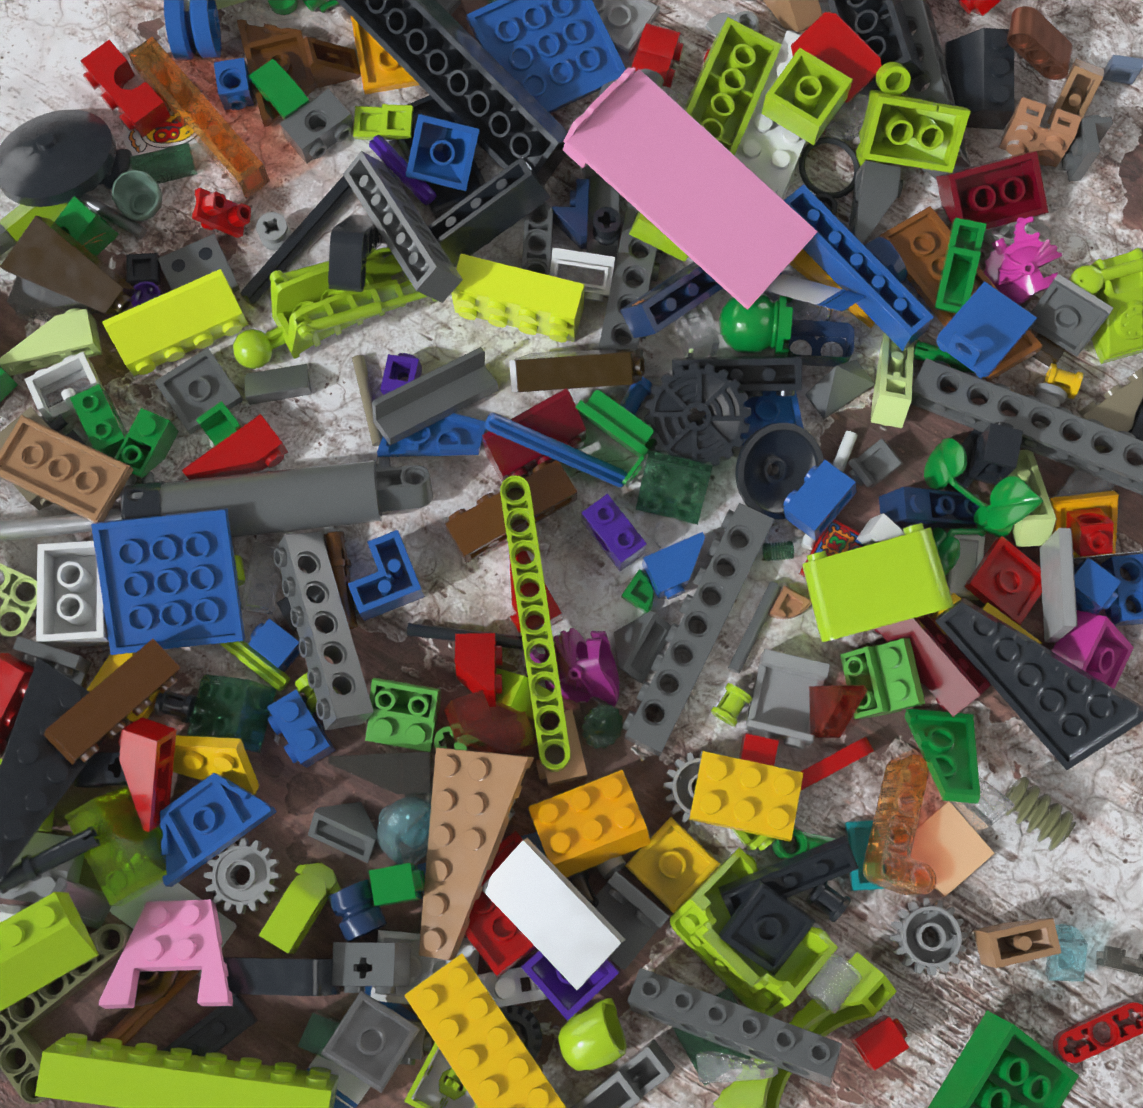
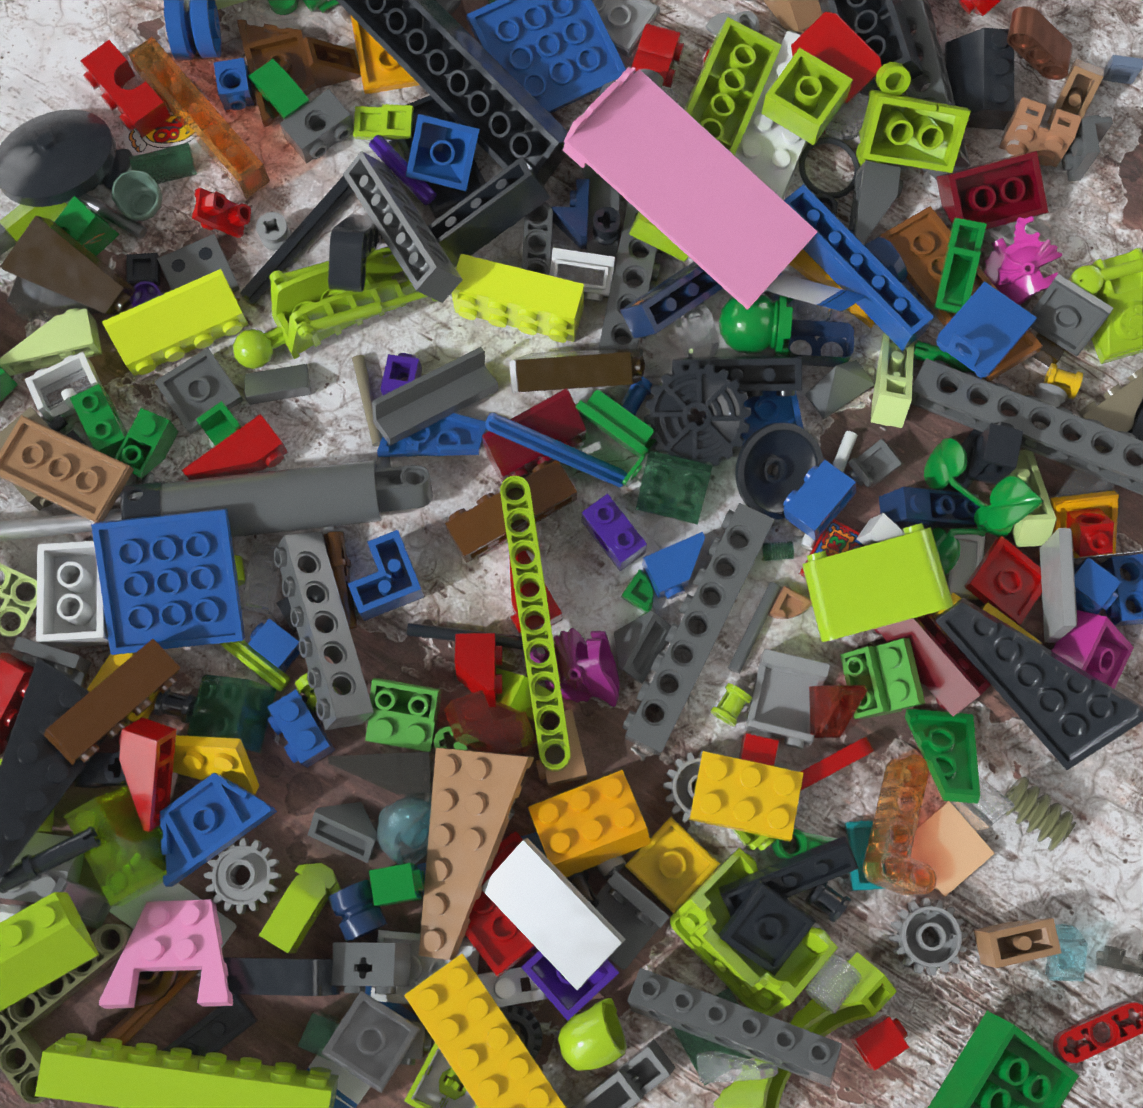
(602, 726): clear green piece -> none

